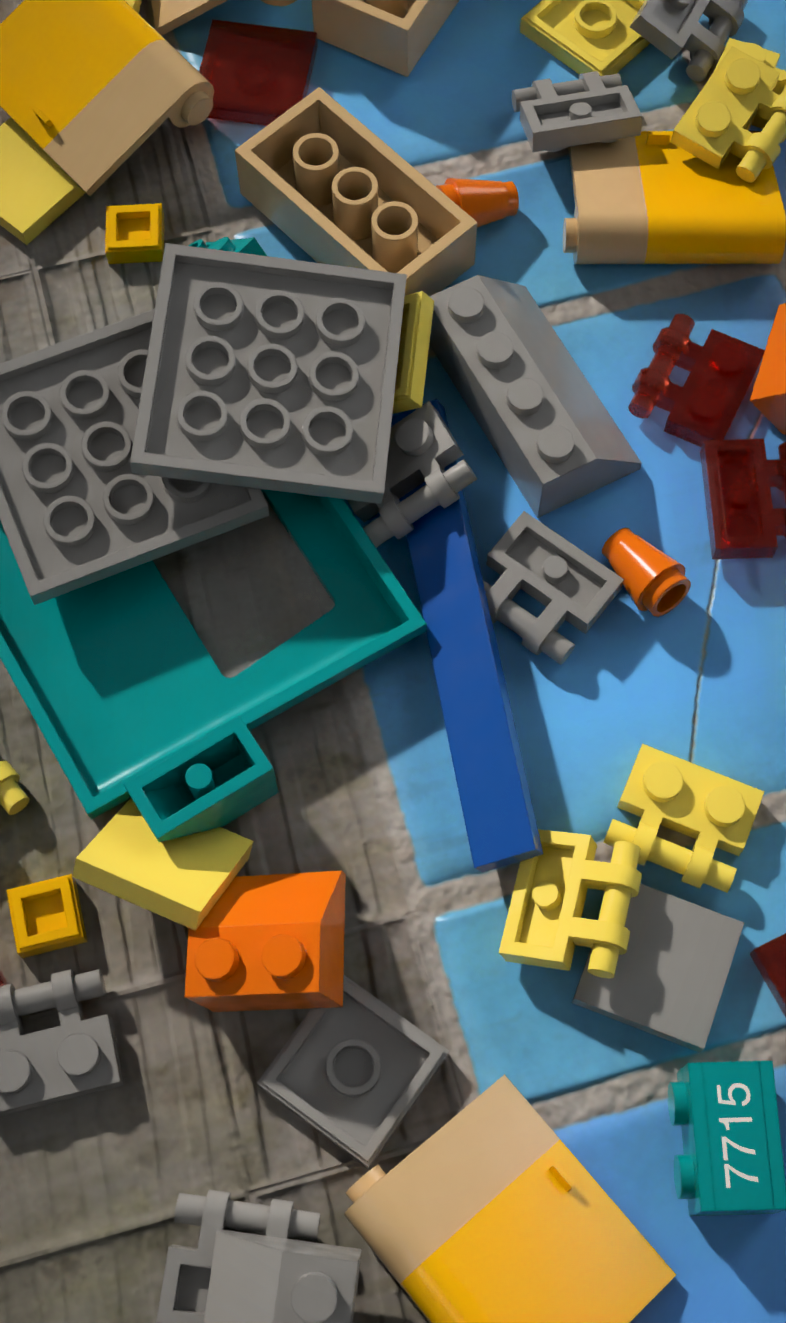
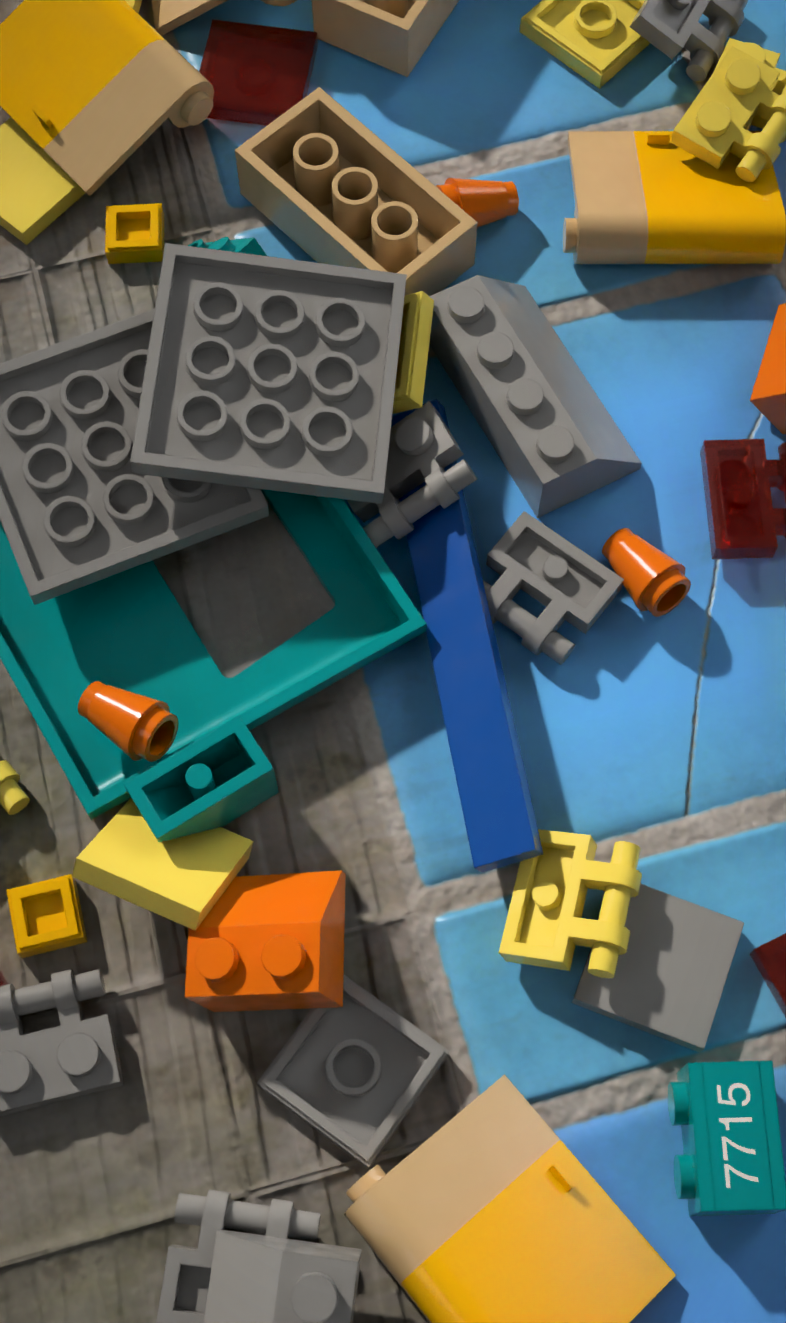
(130, 720): none -> orange cone
(577, 112): light grey plate -> none
(691, 802): light yellow plate -> none
(713, 391): clear red plate -> none

